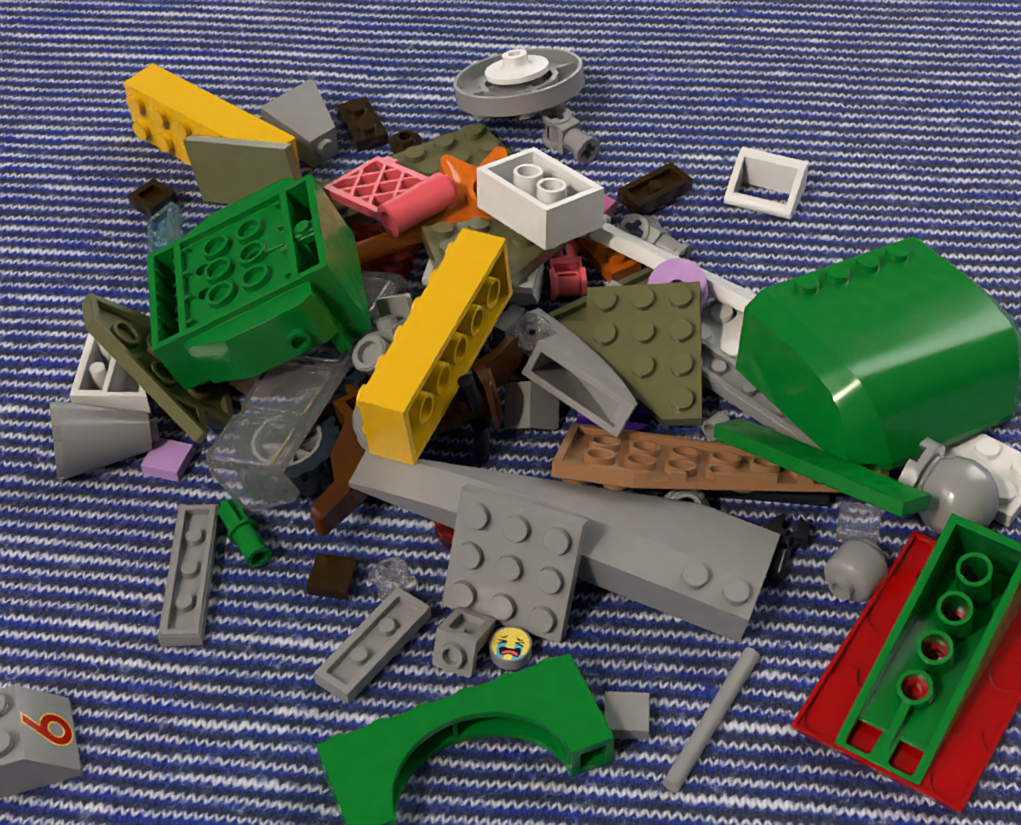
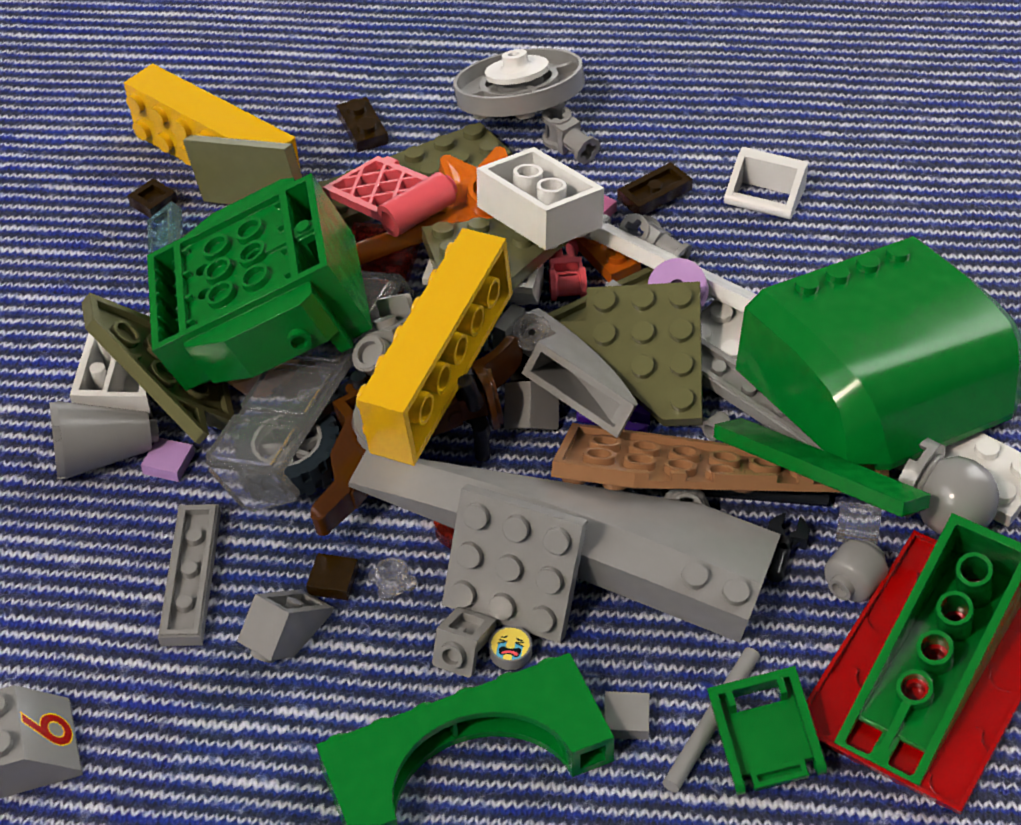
(244, 533): green axle -> none
(282, 623): none -> light grey slope
(305, 117): light grey slope -> none
(372, 645): light grey plate -> none
(403, 140): dark brown plate -> none
(770, 739): none -> green container

